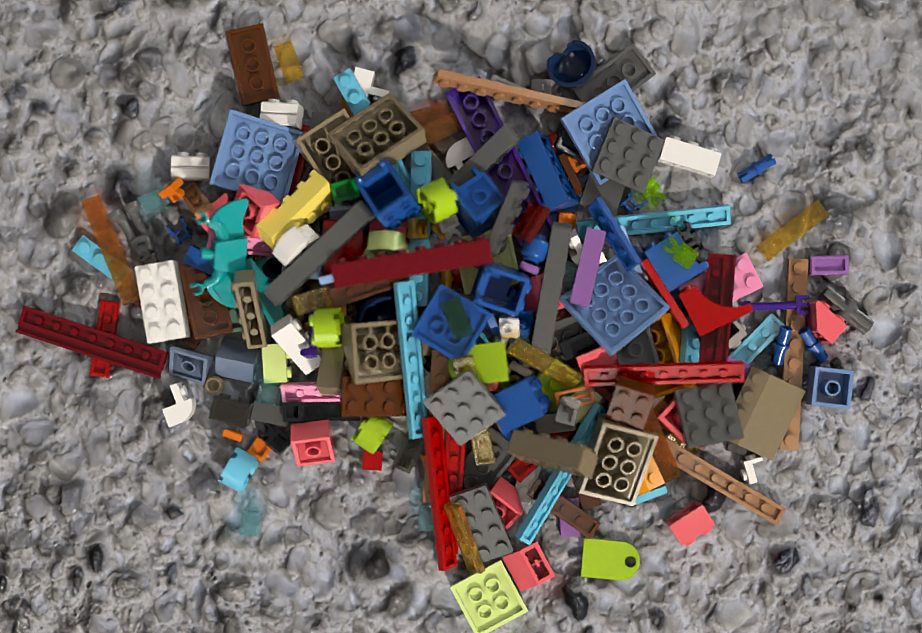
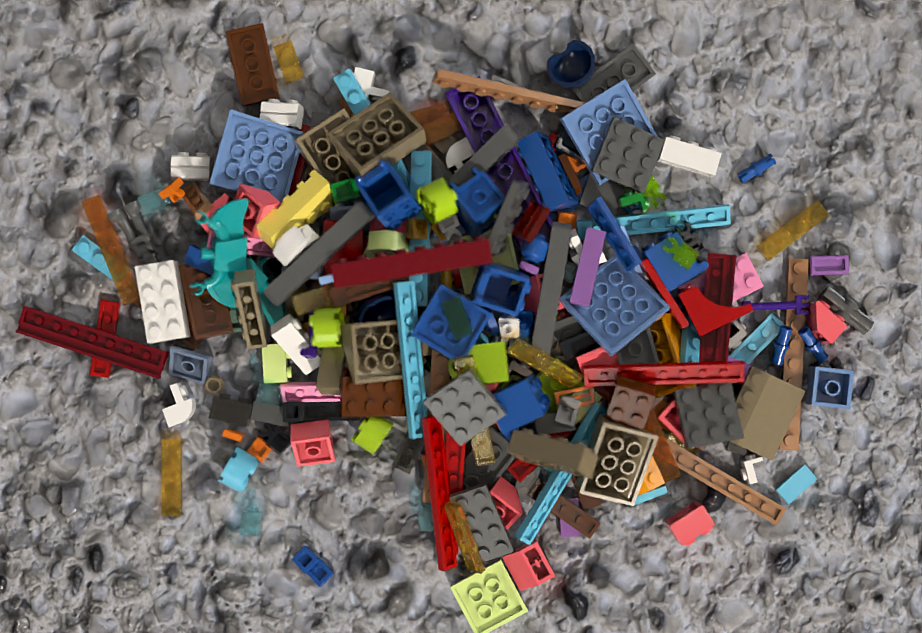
(171, 477): none -> clear yellow tile
(188, 235): blue piece -> none
(236, 360): sand blue slope -> none
(313, 566): none -> blue slope
(372, 461): red tile -> none
(546, 86): light grey bracket -> none
(607, 559): lime tile -> none
(629, 199): none -> green bracket
(796, 484): none -> medium azure tile

